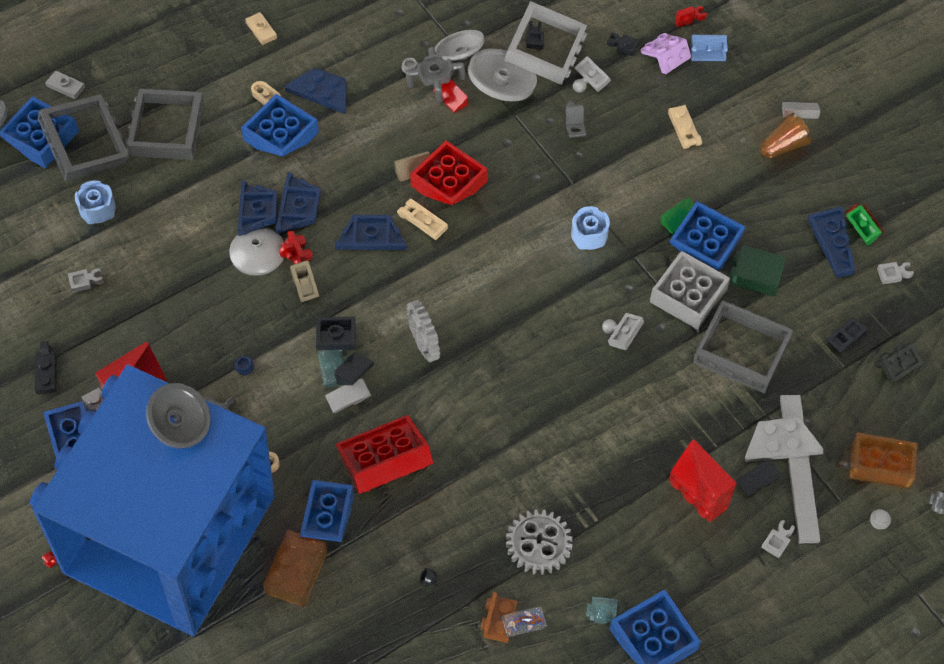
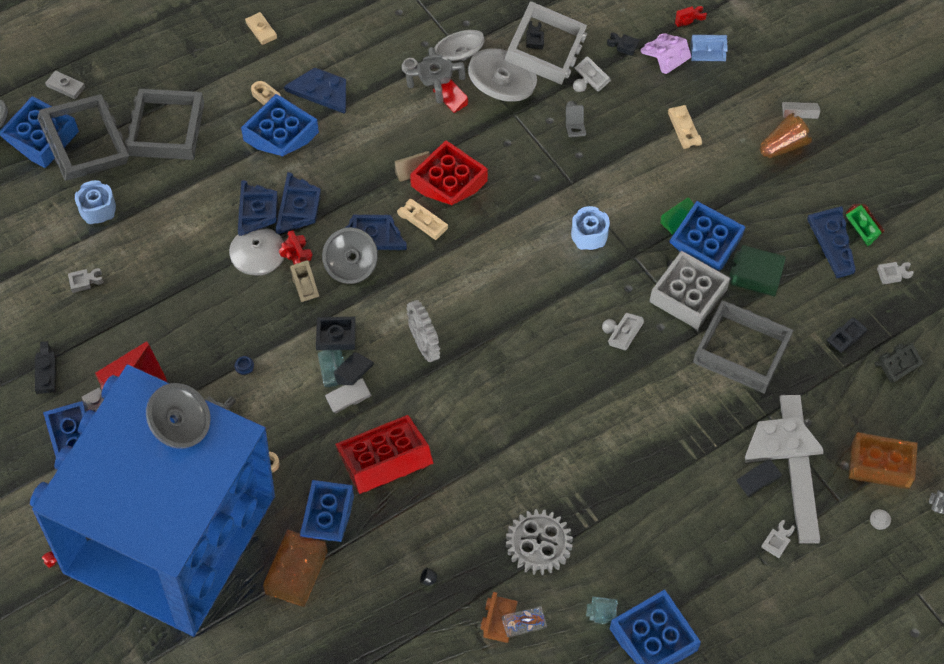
(338, 254): none -> dark grey dish
(702, 482): red slope -> none

